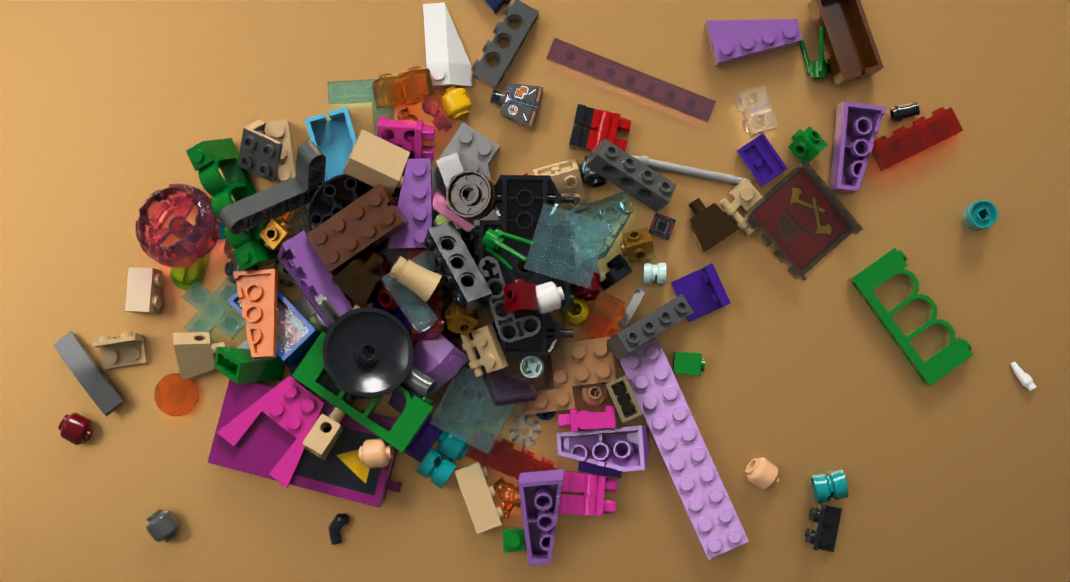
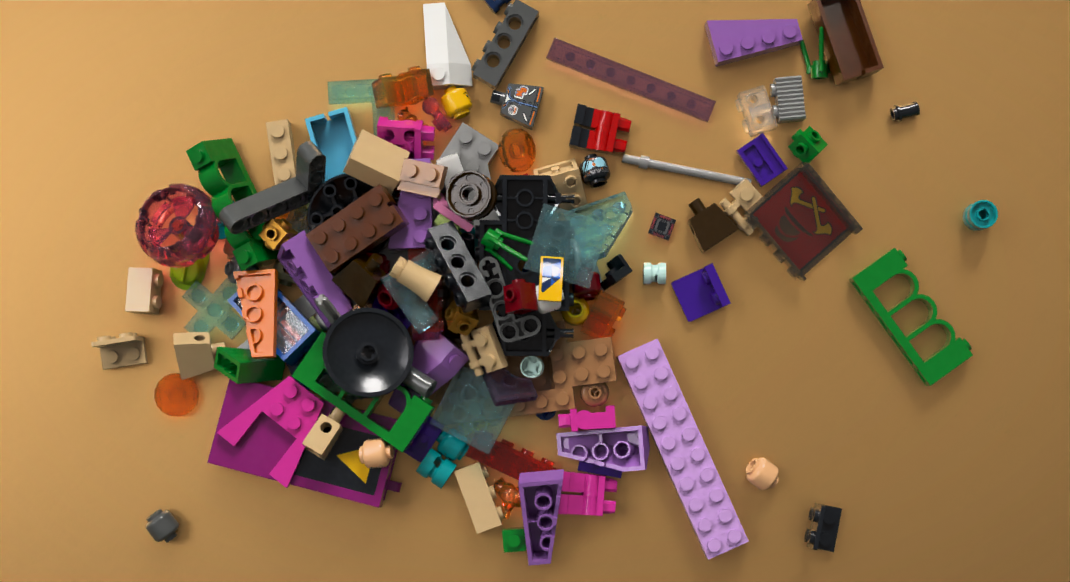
(75, 428): dark red head -> none
(88, 373): dark grey slope -> none
(259, 152): dark grey bracket -> none
(336, 525): black arm -> none
(422, 178): none -> plate
(515, 431): clear brick -> none
(517, 150): none -> clear orange tile
(550, 279): none -> slope
(624, 399): dark tan torso -> none
(630, 175): dark grey brick -> none
(631, 308): light grey tile -> none
(637, 245): pearl gold brick -> none
(649, 326): dark grey brick -> none
(688, 363): green brick -> none
(788, 99): none -> light grey brick
(829, 486): teal wheel -> none
(853, 142): medium lavender wedge -> none
(916, 138): clear red brick -> none
(1024, 378): white piece -> none

